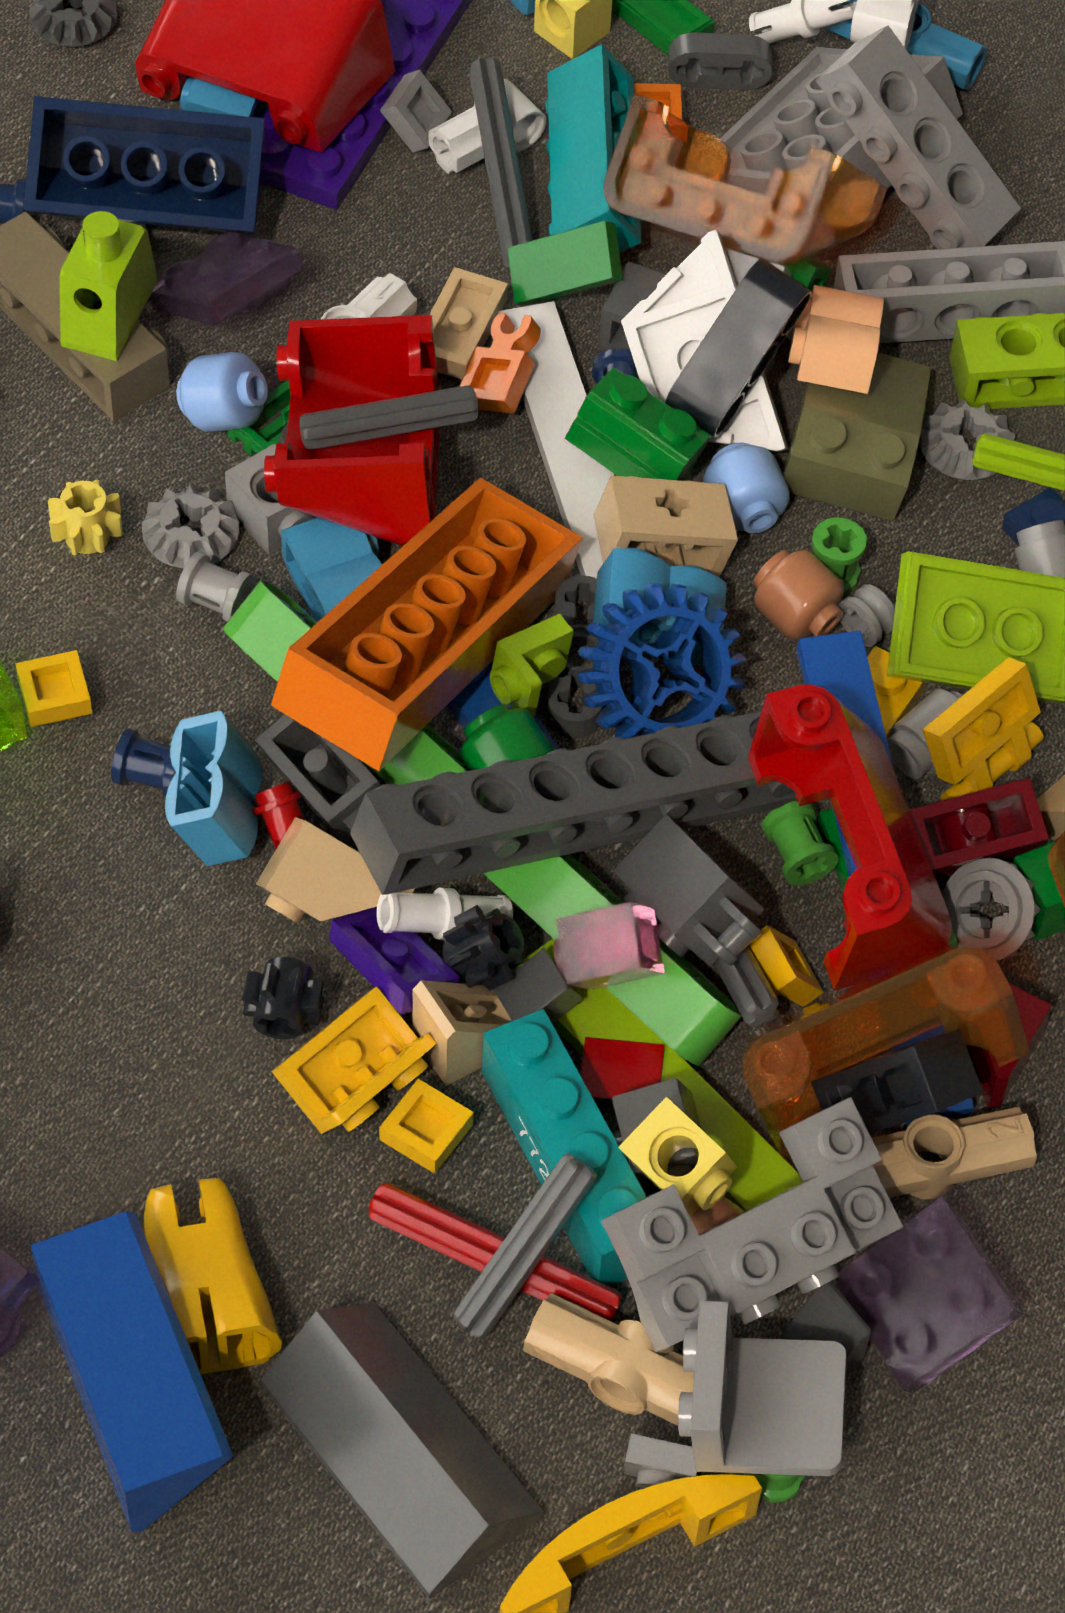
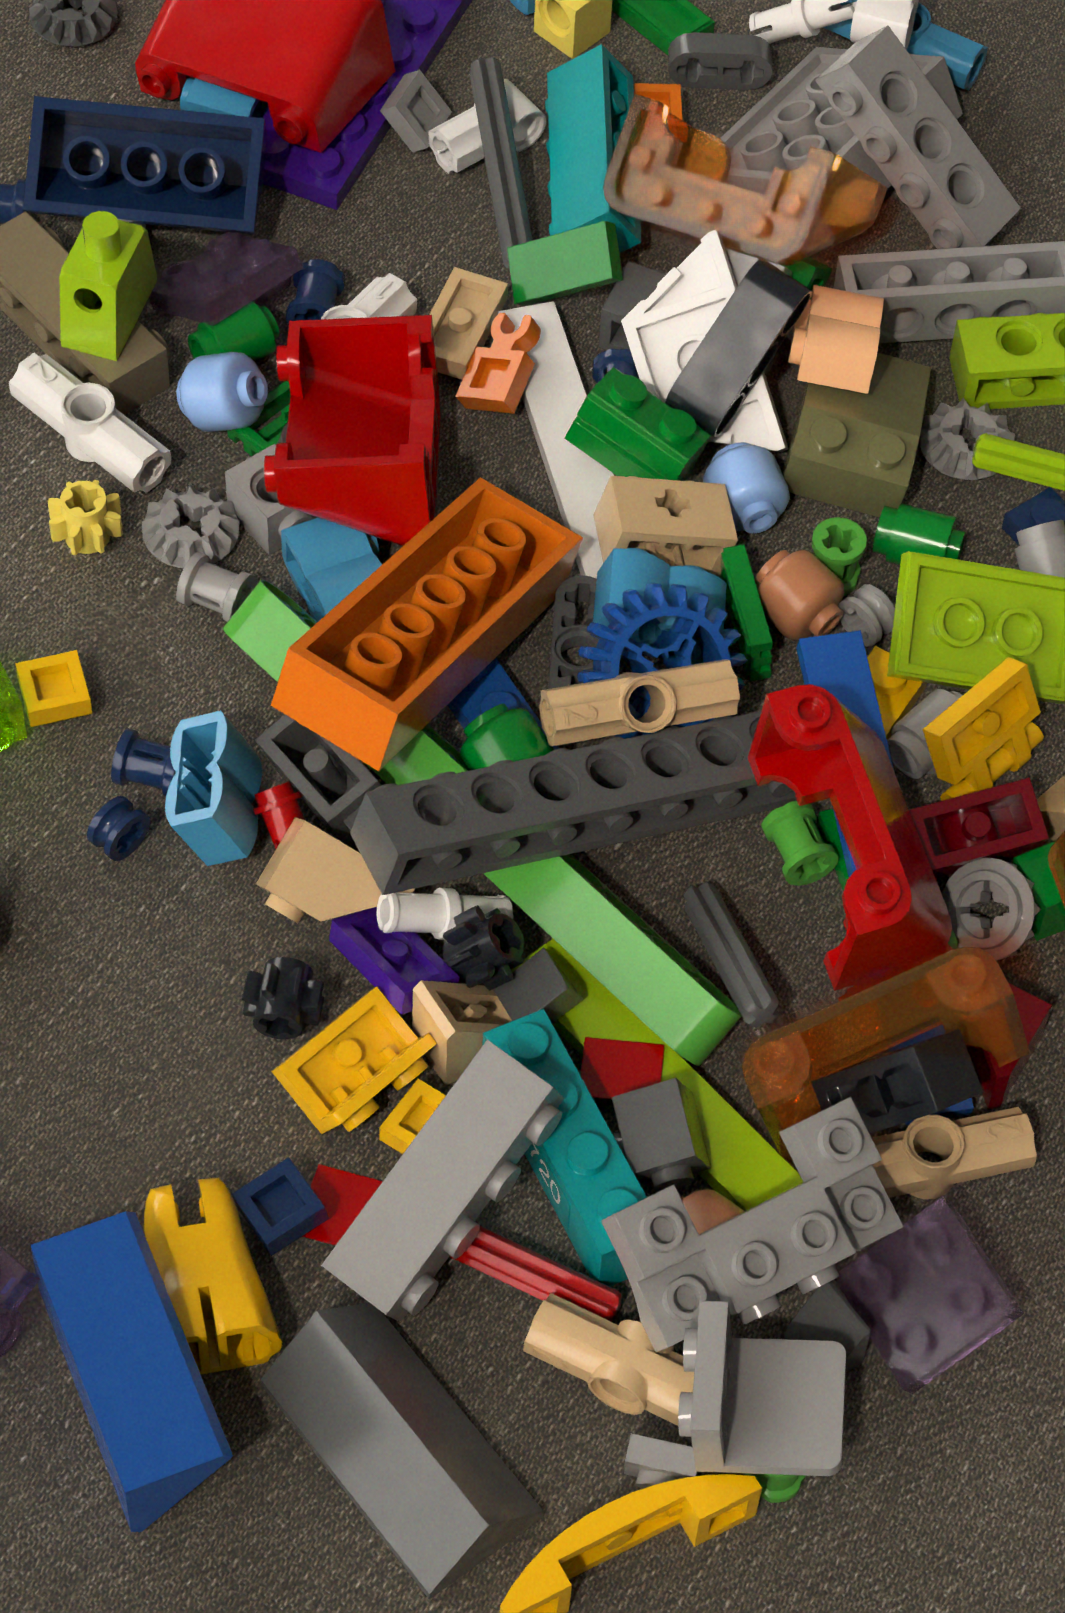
(90, 422): none -> white piece
(118, 828): none -> dark blue bush
(246, 331): none -> green brick
(280, 1206): none -> dark blue plate
(316, 290): none -> dark blue bush
(343, 1197): none -> red sticker
(388, 417): dark grey axle -> none
(445, 1182): none -> light grey brick
(524, 1246): dark grey axle -> none
(529, 660): lime bracket -> none
(602, 707): none -> tan piece
(608, 946): clear pink brick -> none
(664, 1134): light yellow brick -> none
(690, 895): dark grey brick -> none
(746, 612): none -> green tile
(785, 967): yellow plate -> none
(918, 532): none -> green brick

